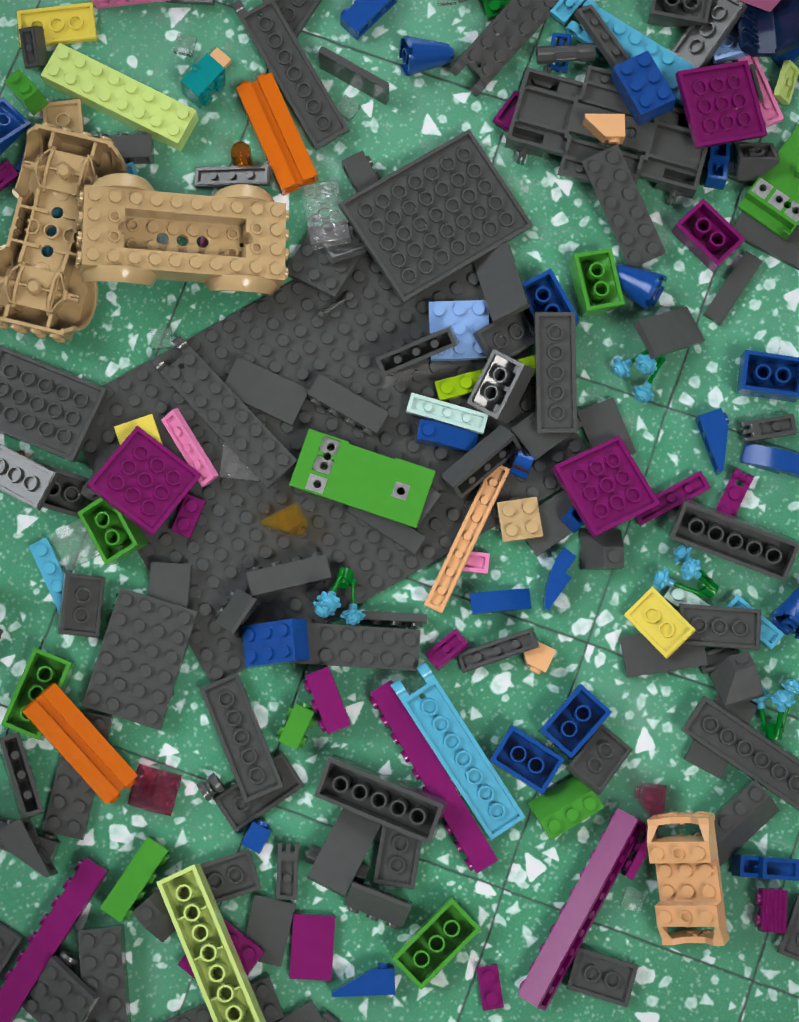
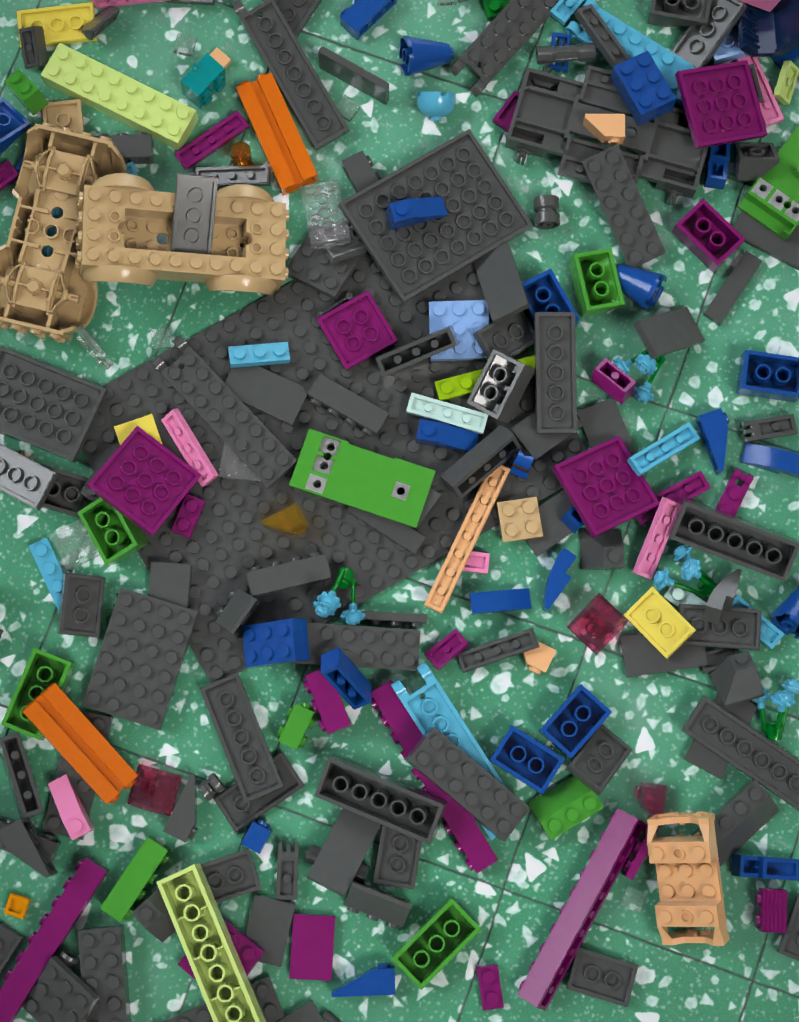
(17, 905): none -> light orange tile
(70, 807): none -> bright pink slope
(96, 351): none -> clear plate
(100, 22): none -> dark grey slope
(184, 816): none -> dark grey slope
(194, 213): none -> dark grey tile
(211, 140): none -> magenta plate
(259, 354): none -> medium azure plate
(346, 678): none -> blue brick
(357, 330): none -> magenta plate
(415, 211): none -> blue slope
(436, 104): none -> medium azure cylinder
(467, 783): none -> dark grey brick
(546, 214): none -> dark grey wheel
(597, 623): none -> clear pink slope
(613, 381): none -> magenta brick
(656, 538): none -> bright pink plate
(663, 449): none -> medium azure plate
(722, 597): none -> dark grey slope

